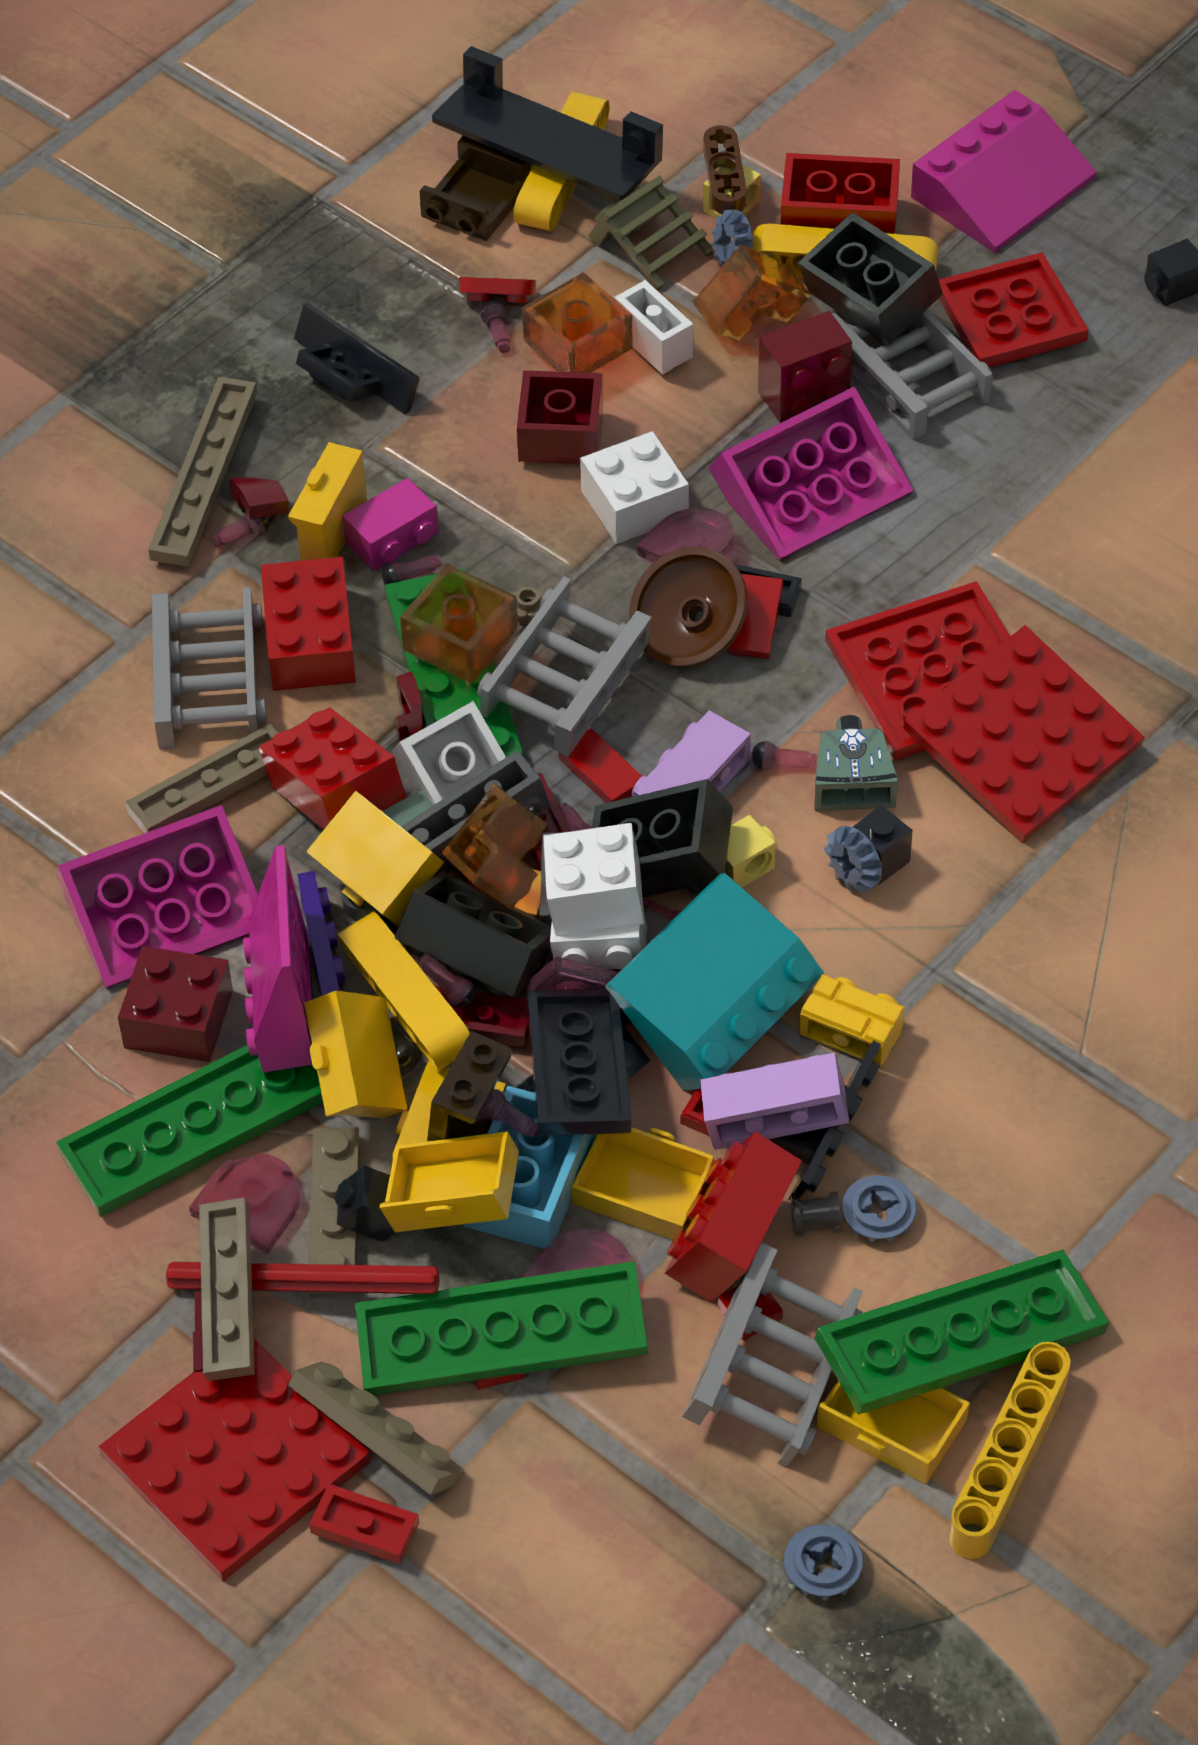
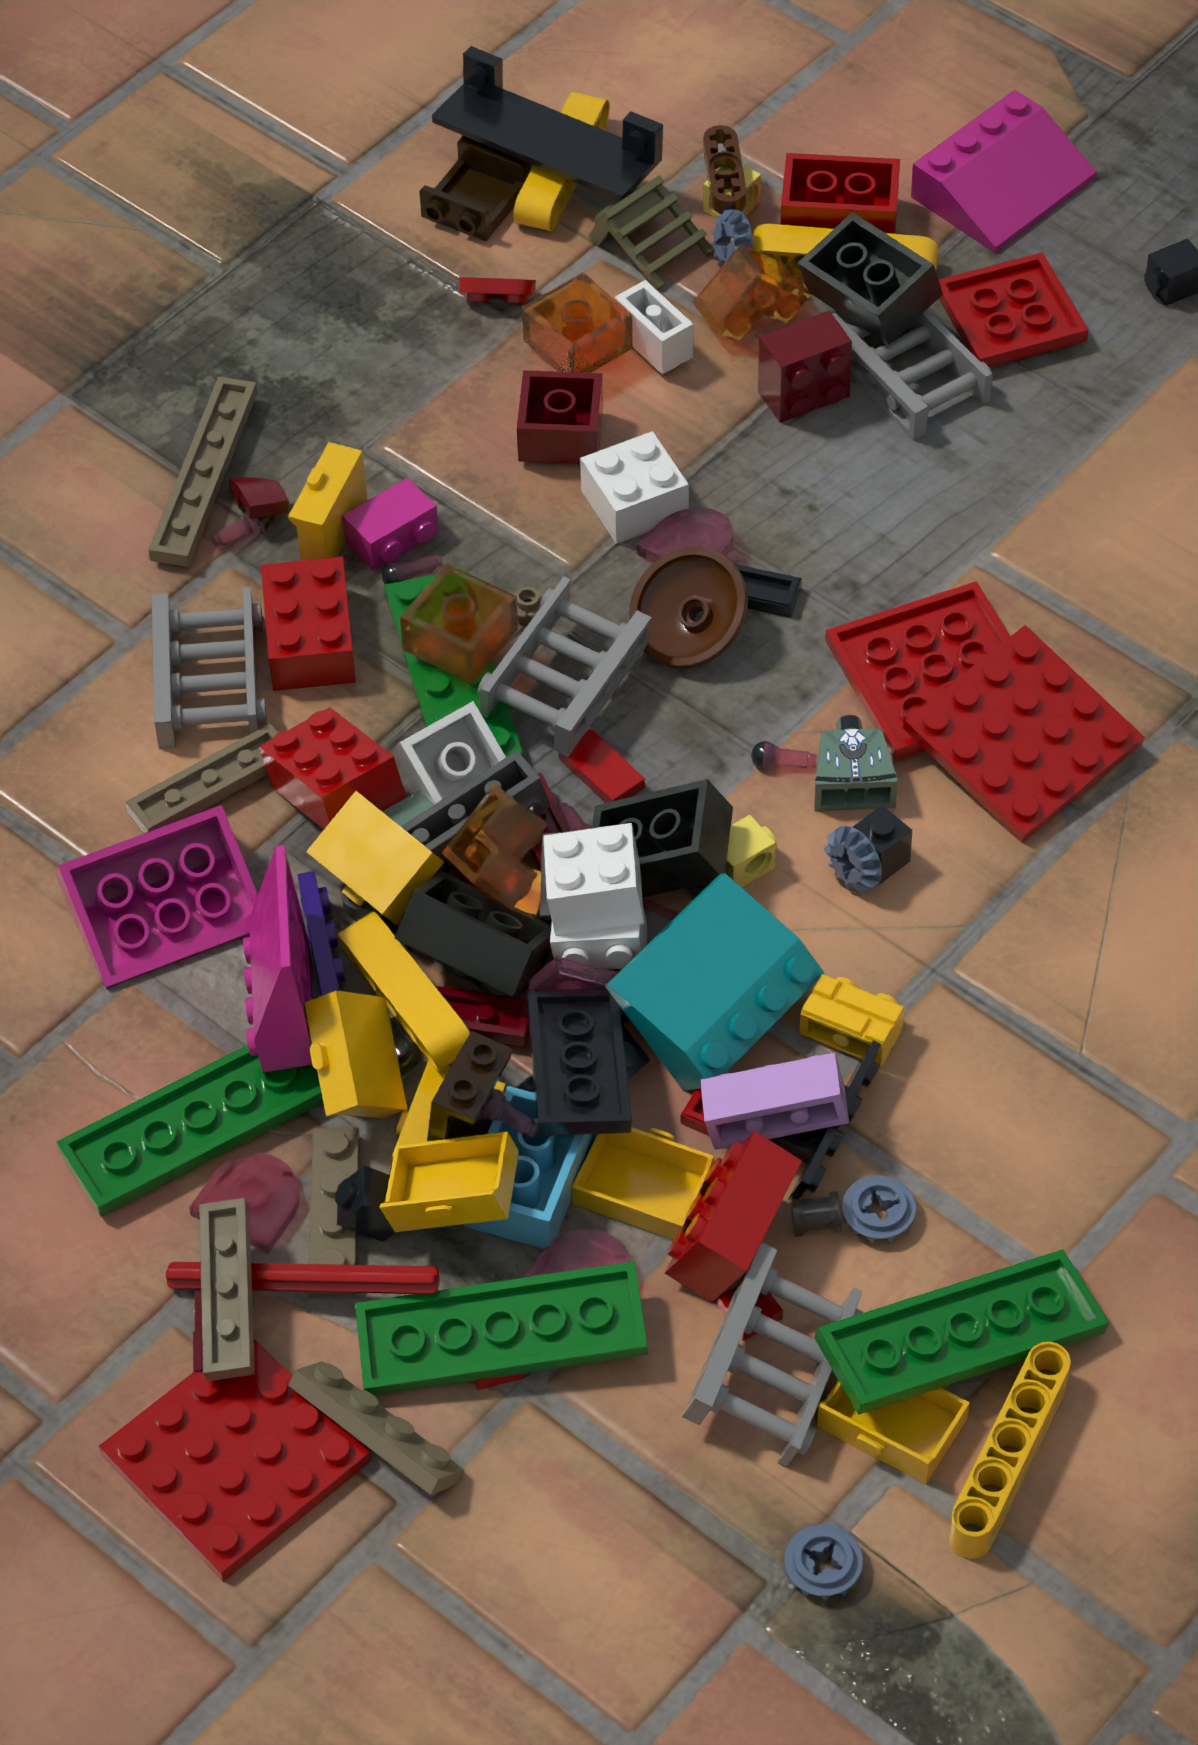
(175, 1004): dark red brick -> none
(351, 363): black bracket -> none
(364, 1523): red plate -> none
(410, 702): dark red slope -> none
(458, 990): clear pink piece -> none
(494, 316): clear pink piece -> none
(708, 750): lavender brick -> none
(761, 617): red tile -> none
(811, 474): dark pink slope -> none

